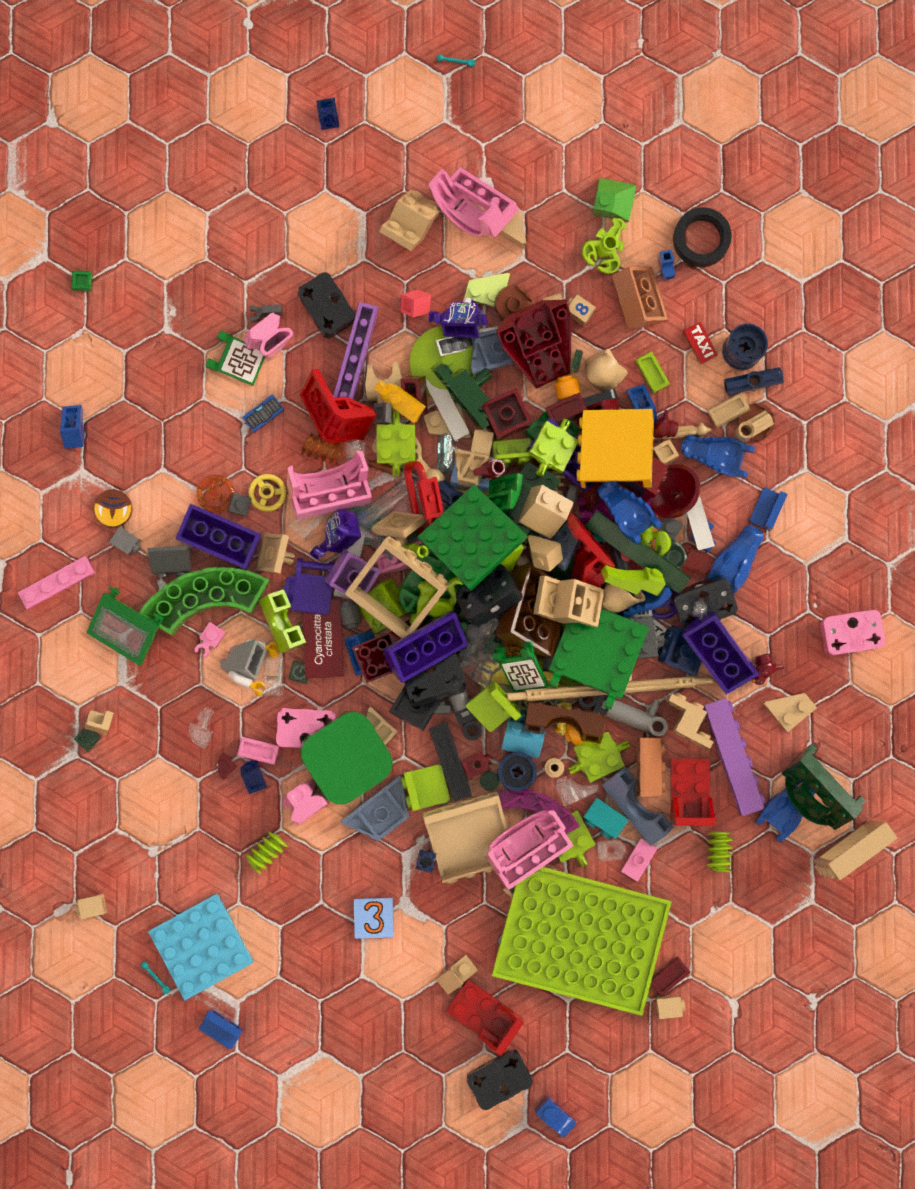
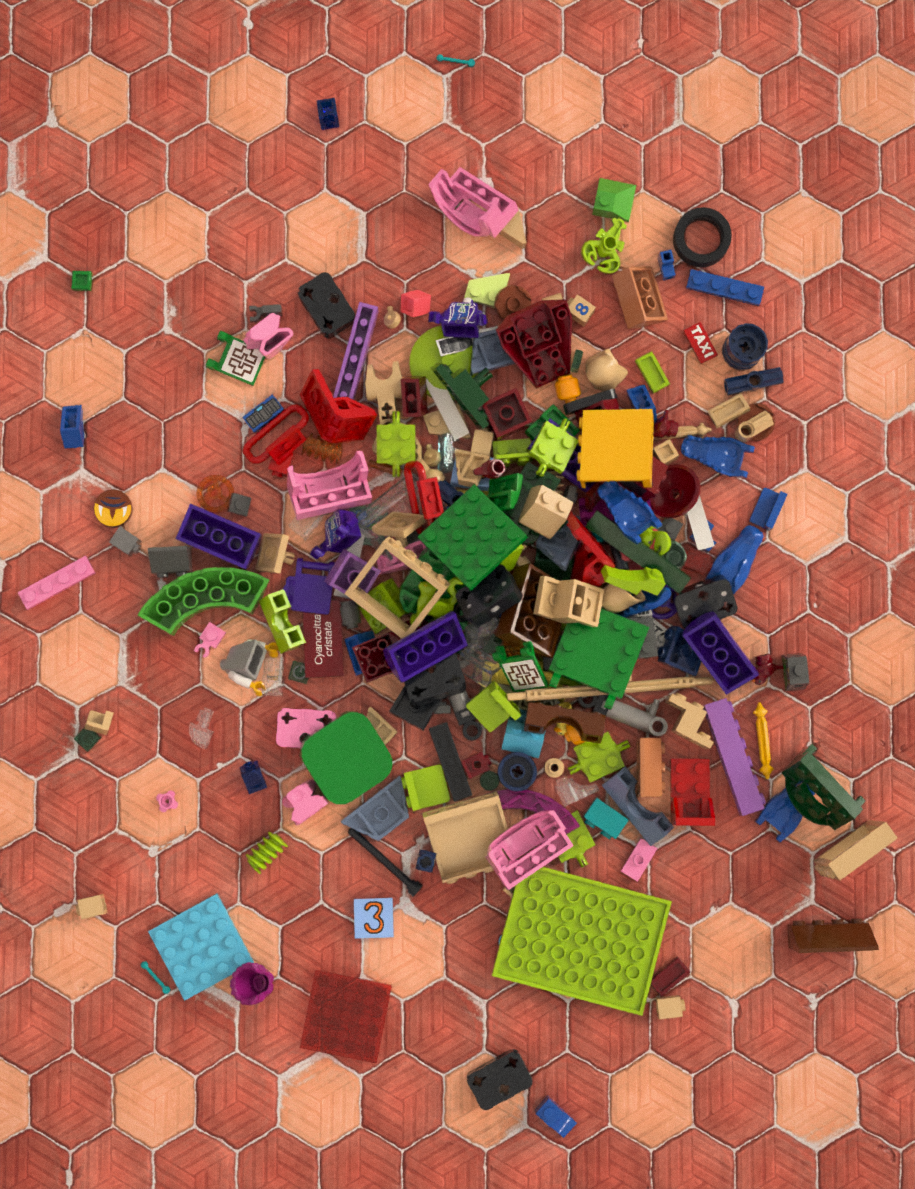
(123, 627): piece -> none
(161, 798): none -> bright pink plate
(221, 1029): blue panel -> none
(225, 766): dark red tile -> none
(251, 983): none -> magenta hair
(258, 750): bright pink plate -> none
(280, 470): none -> red brick
(280, 491): light yellow piece -> none
(282, 445): none -> red bar
(345, 1016): none -> clear red plate
(353, 446): clear brick -> none
(383, 412): dark grey plate -> none
(392, 318): none -> tan piece
(400, 400): yellow hinge -> none
(411, 219): tan bracket -> none
(412, 885): none -> black piece
(420, 551): lime pin -> none
(432, 456): none -> tan piece
(457, 974): tan slope -> none
(485, 1016): red bracket -> none
(544, 553): tan slope -> none
(566, 408): dark red tile -> none
(604, 855): clear brick -> none
(699, 609): clear plate -> none
(719, 851): lime piece -> none
(725, 287): none -> blue plate
(763, 740): none -> yellow wheel
(790, 710): tan wing -> none
(795, 671): none -> dark grey torso
(831, 937): none -> reddish brown slope
(866, 625): bright pink axle -> none

